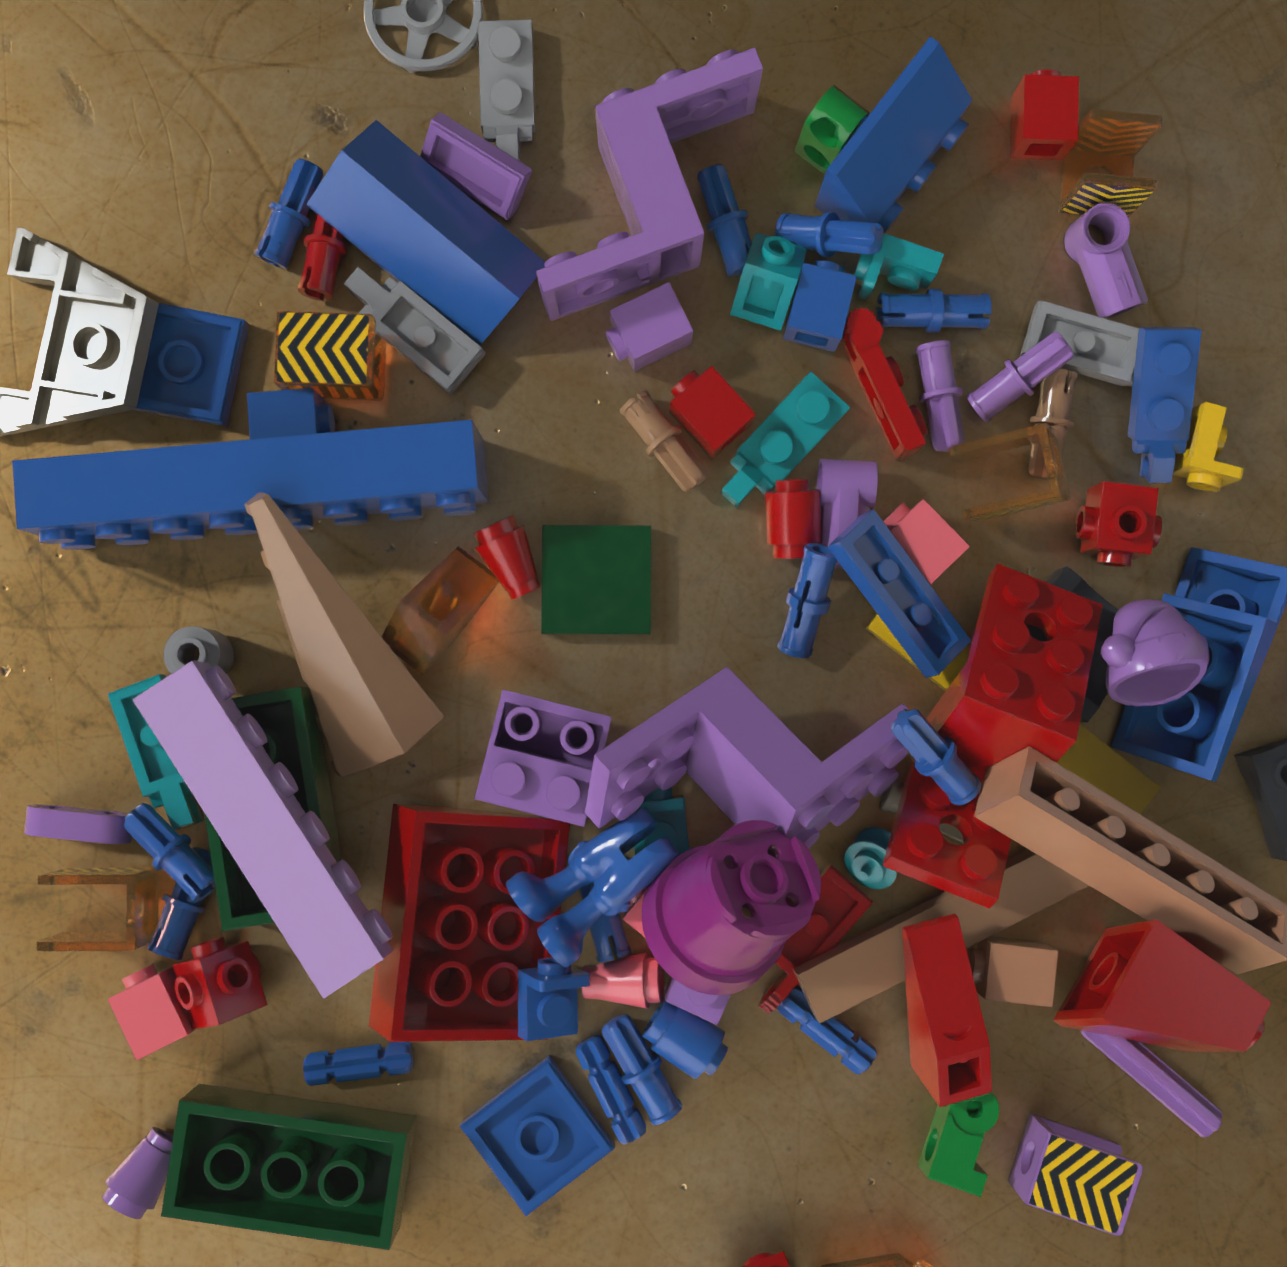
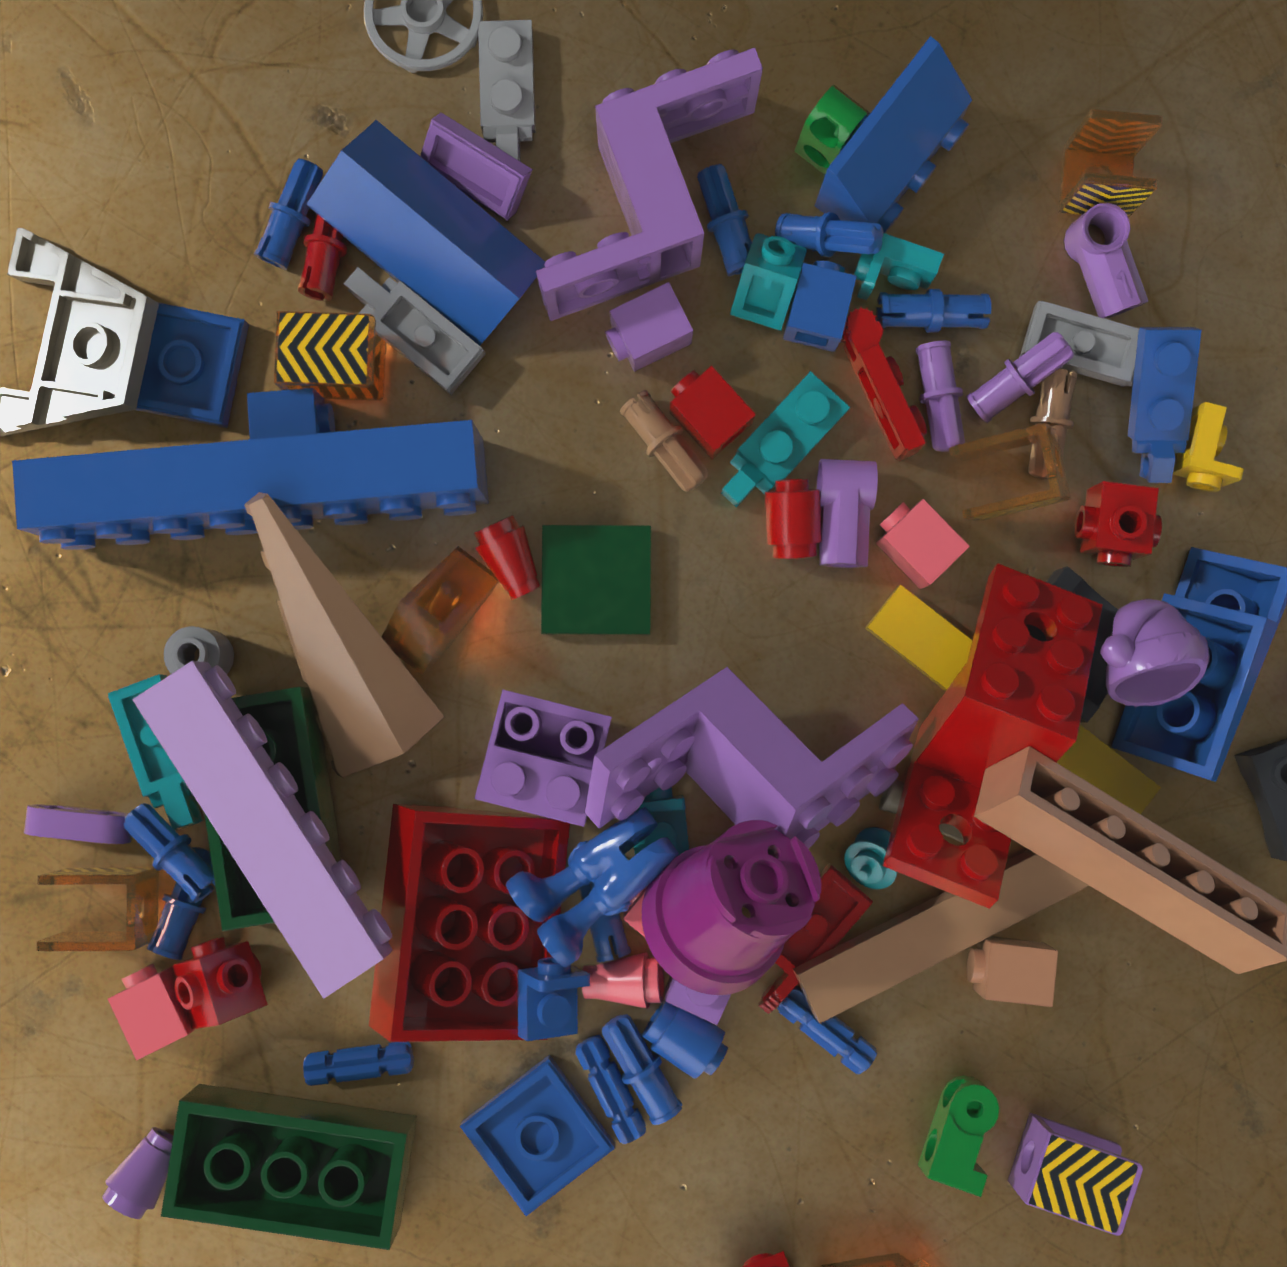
(807, 601): blue pin -> none
(899, 593): blue plate -> none
(936, 756): blue axle -> none
(944, 1012): red slope -> none
(1044, 116): red brick -> none
(1160, 1082): medium lavender axle -> none
(1162, 993): red slope -> none

